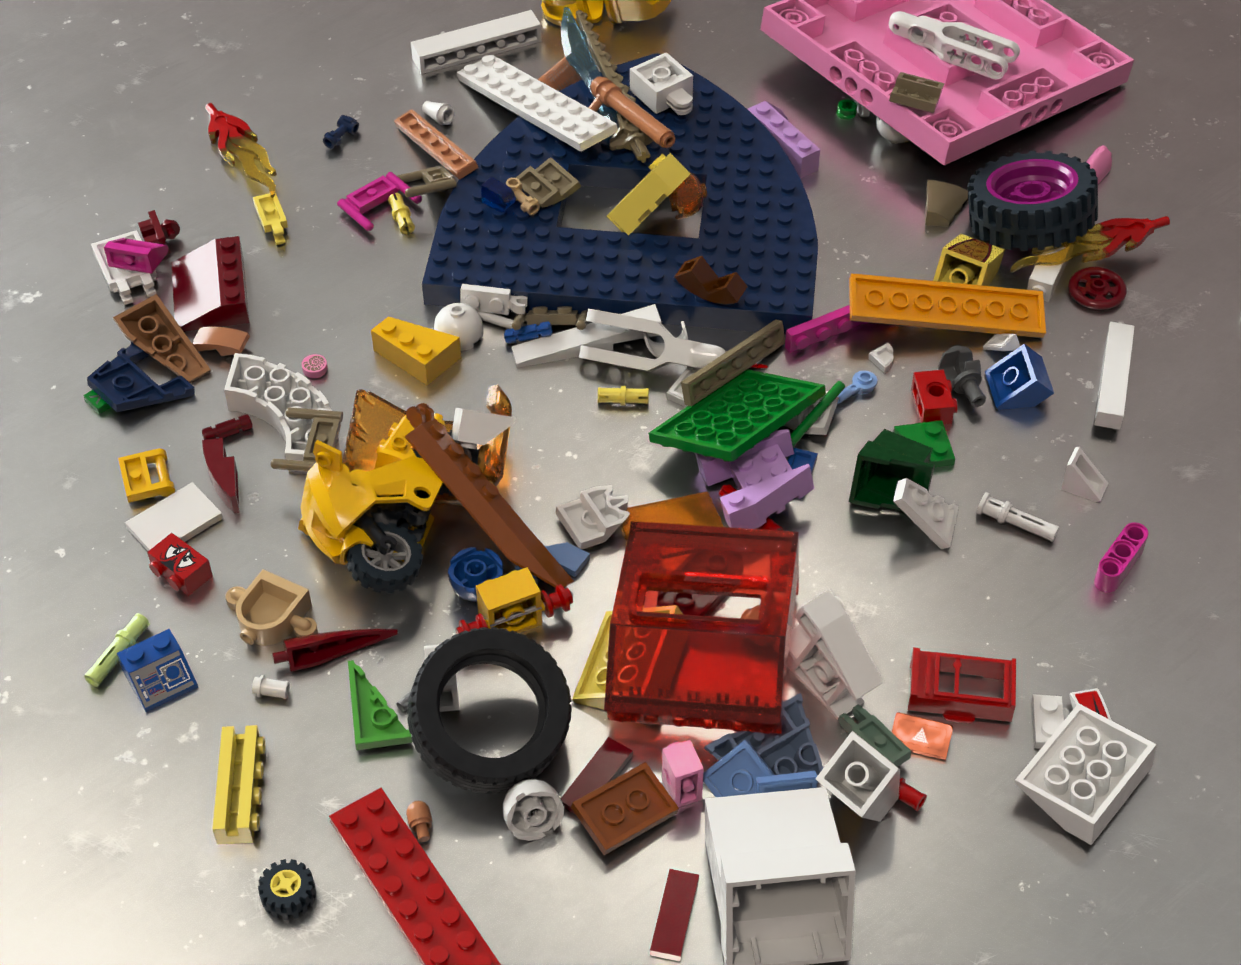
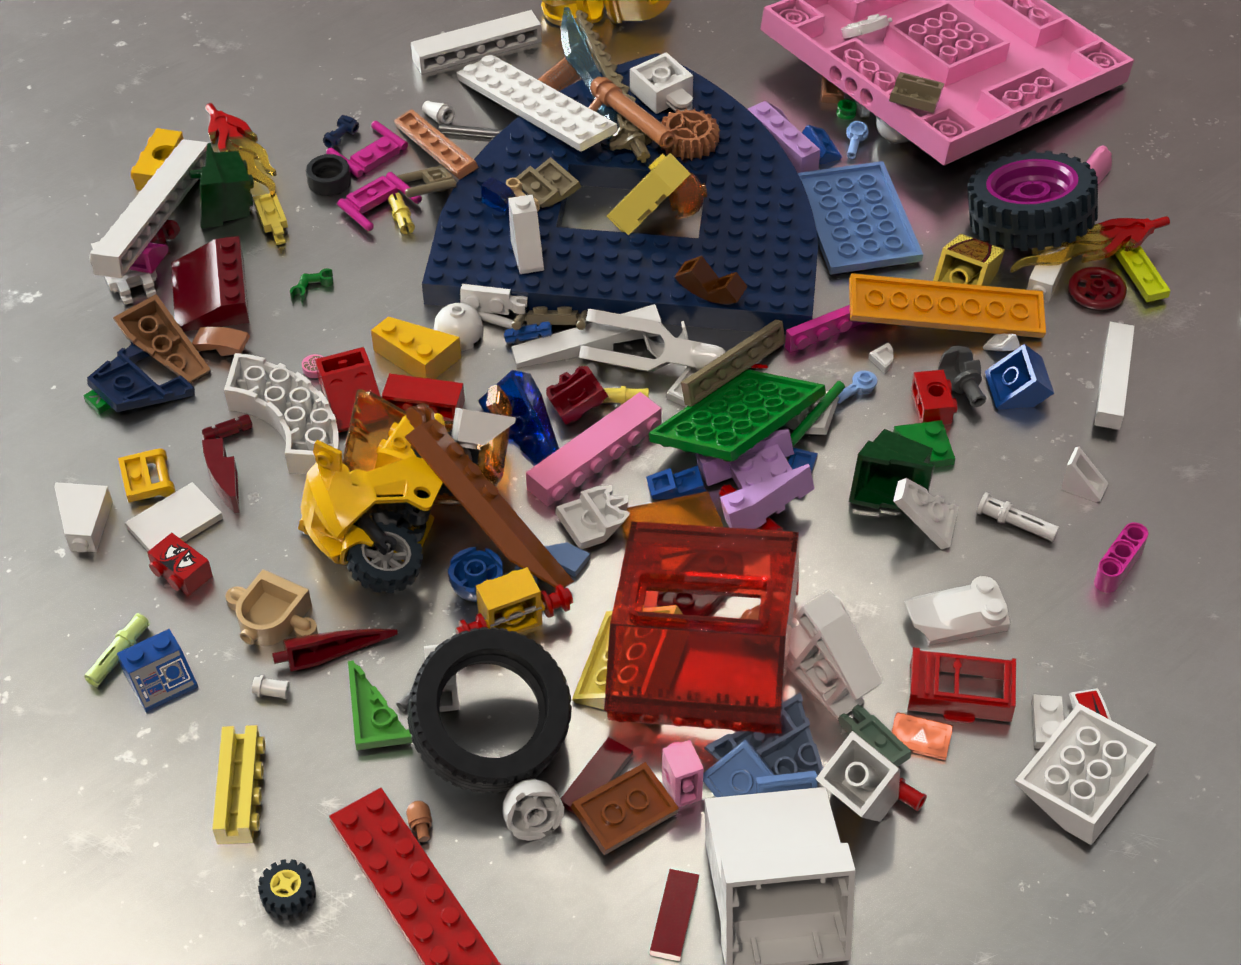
(83, 514): none -> white slope
(148, 211): none -> white brick
(154, 155): none -> yellow arch
(223, 188): none -> dark green piece
(323, 277): none -> green arm
(324, 428): dark tan plate -> none
(328, 186): none -> black tyre
(341, 377): none -> red slope
(376, 152): none -> dark pink plate
(438, 394): none -> red brick
(467, 130): none -> flat silver bar
(525, 234): none -> white slope
(532, 424): none -> clear blue wedge
(576, 394): none -> dark red plate
(593, 449): none -> bright pink brick
(669, 485): none -> blue slope
(694, 133): none -> nougat gear
(820, 138): none -> blue slope
(829, 92): none -> nougat tile
(856, 132): none -> light blue plate
(859, 218): none -> medium blue plate
(866, 26): none -> white piece
(943, 202): dark tan slope -> none
(946, 36): white piece -> none
(960, 612): none -> white slope
(1143, 274): none -> neon yellow plate

